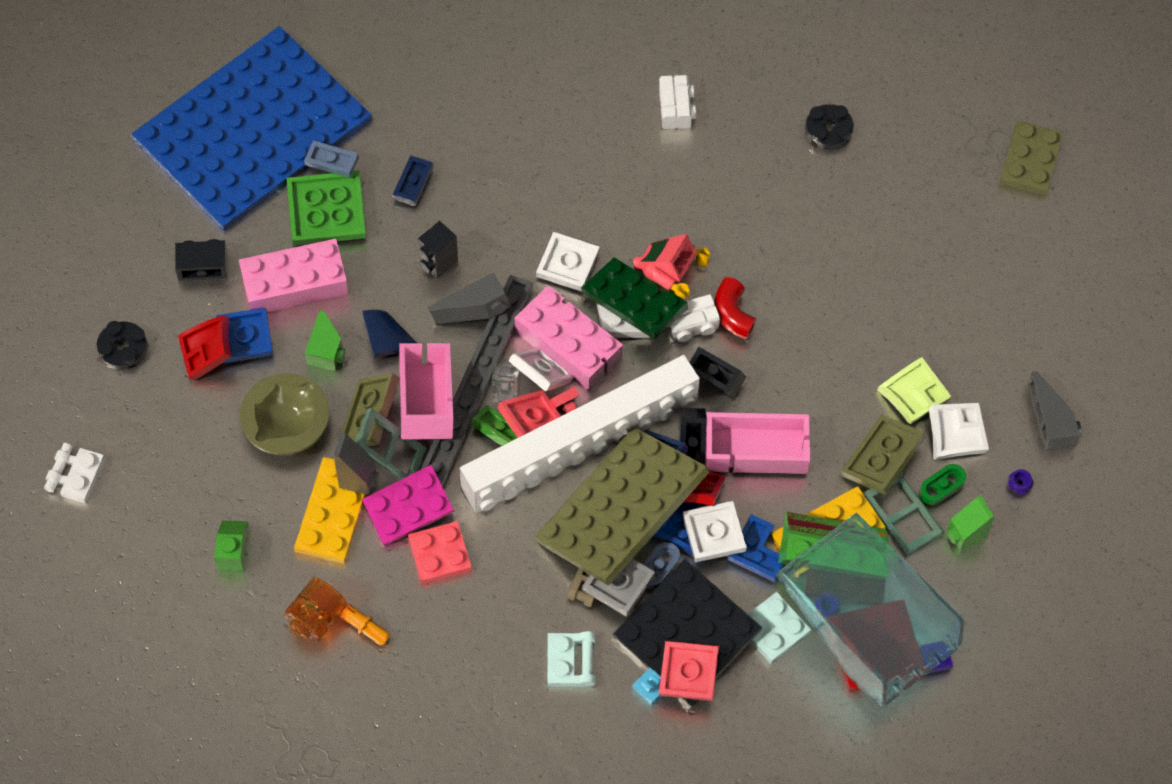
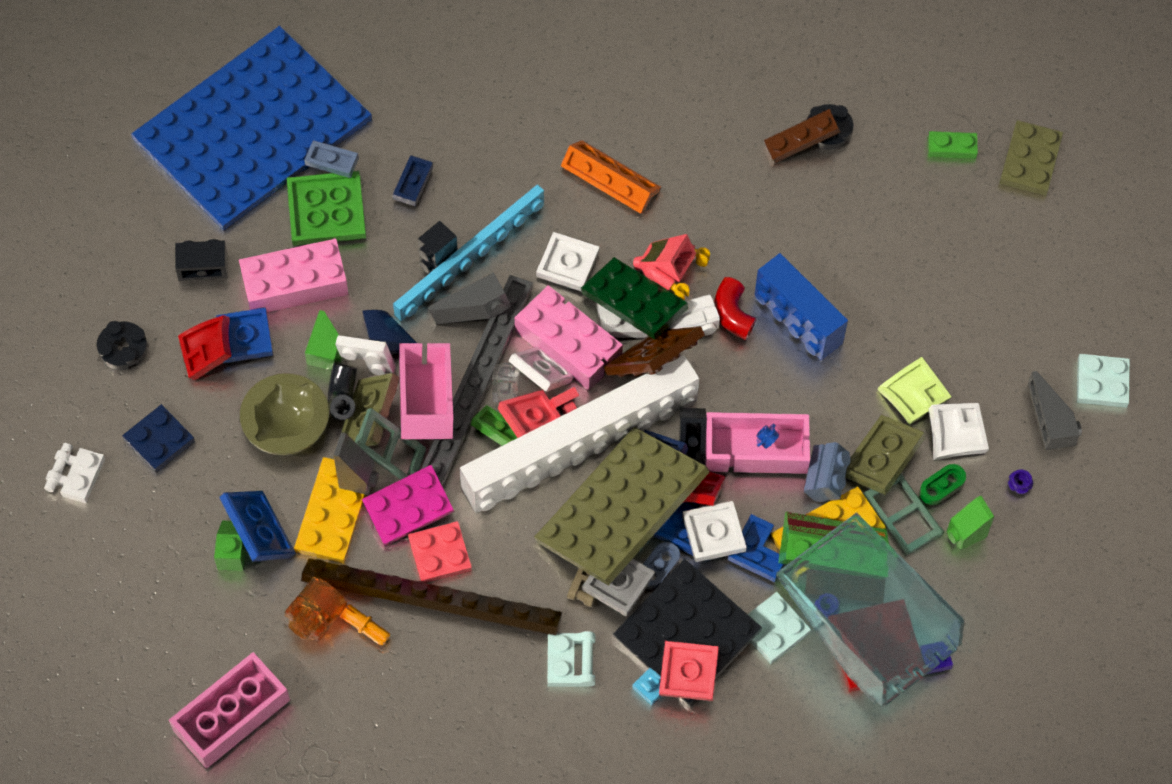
(158, 438): none -> dark blue plate
(229, 710): none -> bright pink brick
(257, 525): none -> blue tile
(341, 391): none -> black cylinder
(373, 352): none -> white plate
(434, 597): none -> dark brown plate
(465, 256): none -> medium azure plate
(609, 176): none -> orange fence
(651, 354): none -> reddish brown plate
(675, 102): white brick -> none
(717, 372): black brick -> none
(767, 436): none -> blue plate
(800, 307): none -> blue brick
(802, 136): none -> reddish brown plate
(827, 472): none -> sand blue brick
(952, 144): none -> bright green plate
(1103, 380): none -> light aqua plate

